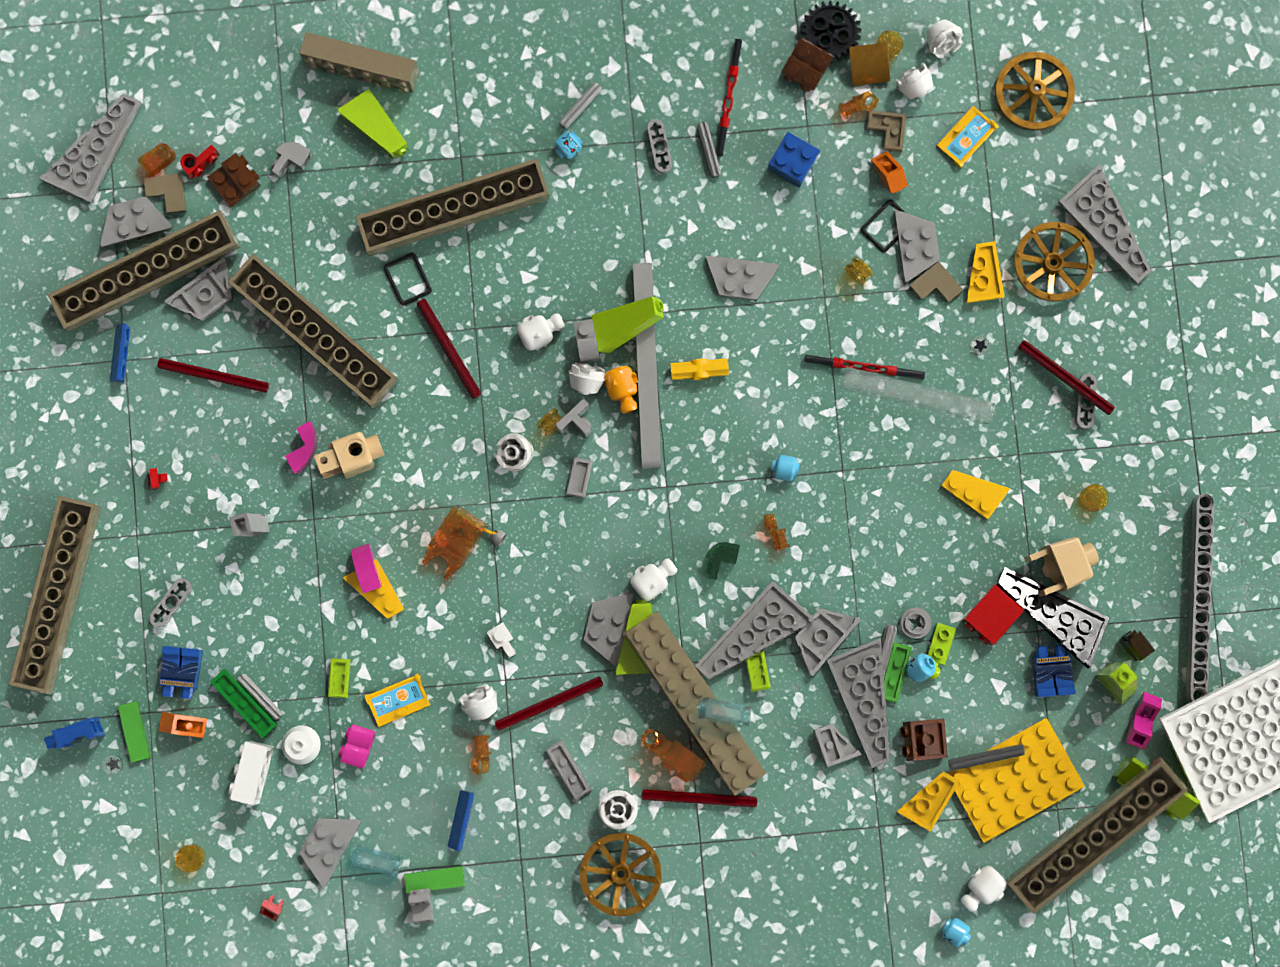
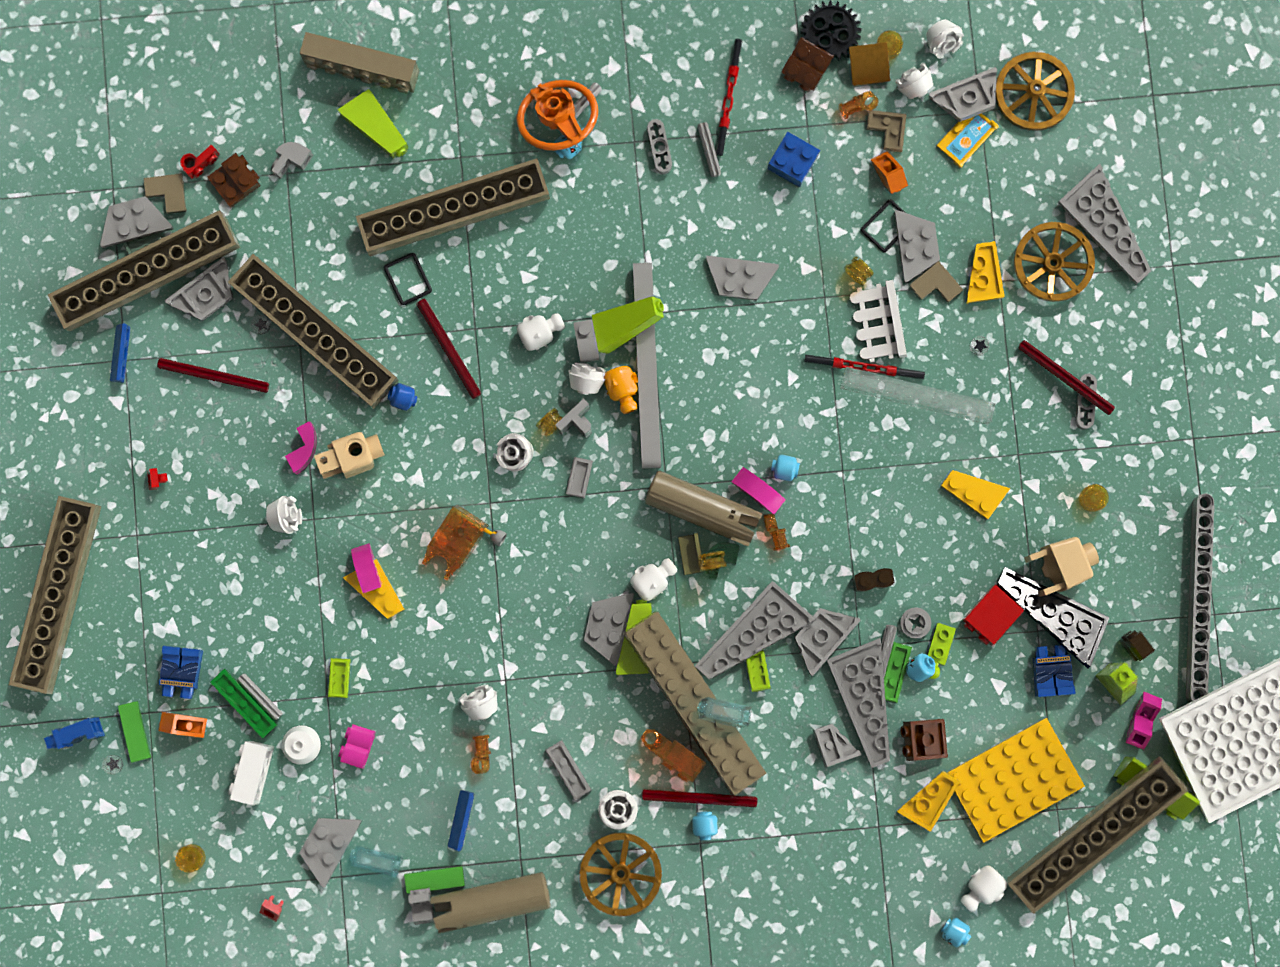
(91, 155): light grey wing -> none
(154, 160): clear orange piece -> none
(175, 587): light grey beam -> none
(249, 524): light grey window -> none
(284, 515): none -> white cone
(392, 701): door -> none
(402, 396): none -> blue head
(491, 902): none -> dark tan piece
(501, 637): white plate -> none
(548, 703): dark red axle -> none
(557, 112): none -> orange piece
(689, 551): none -> olive panel
(699, 369): yellow piece -> none
(702, 507): none -> dark tan piece
(704, 825): none -> medium azure head
(712, 563): none -> clear yellow wheel
(758, 490): none -> dark pink brick
(867, 580): none -> dark brown brick
(881, 312): none -> white fence
(968, 96): none -> light grey wing
(986, 757): dark grey axle -> none

